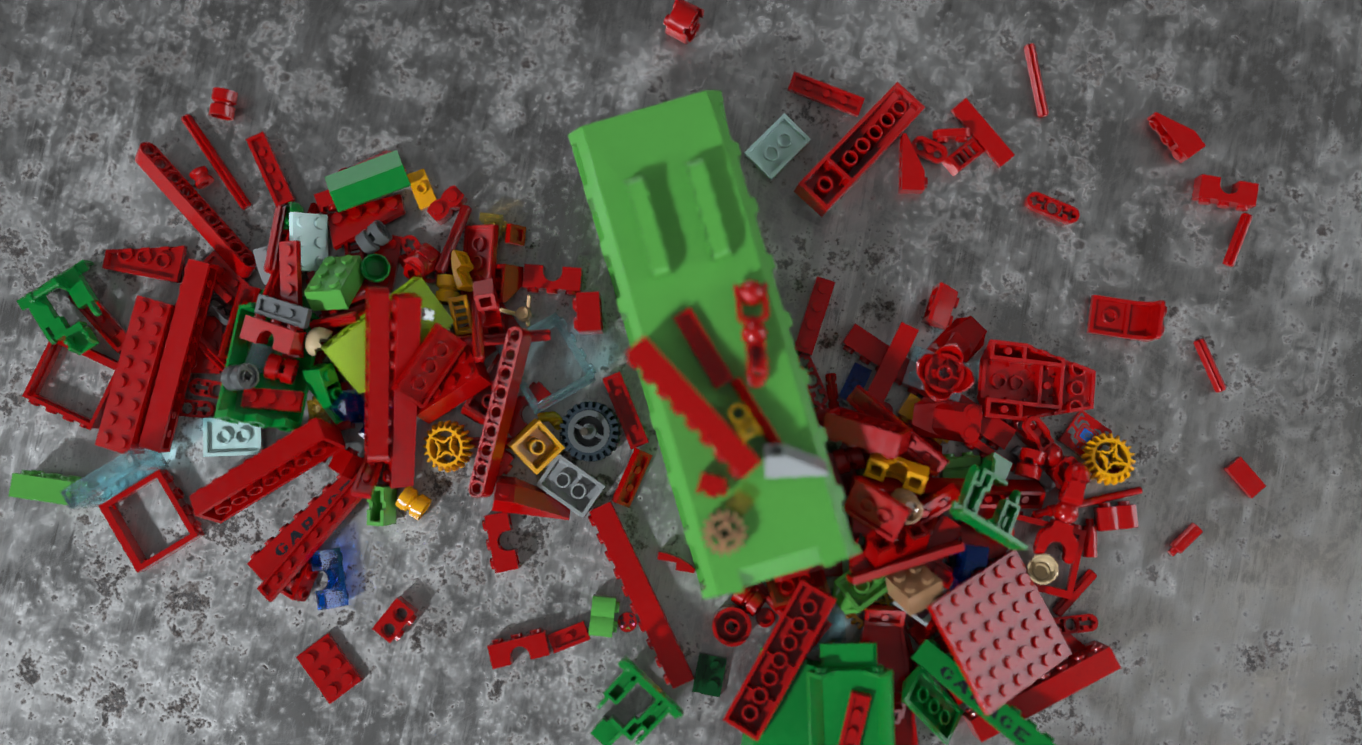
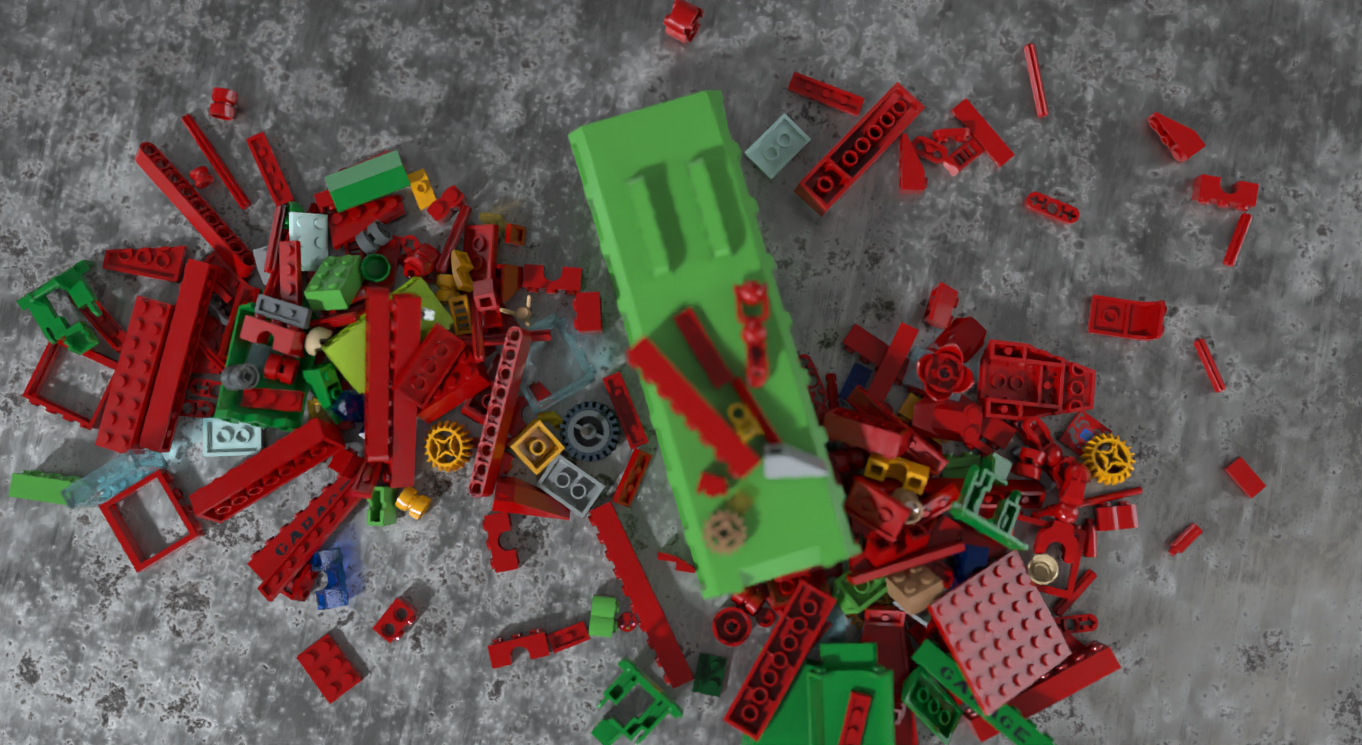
(813, 316): red brick -> none

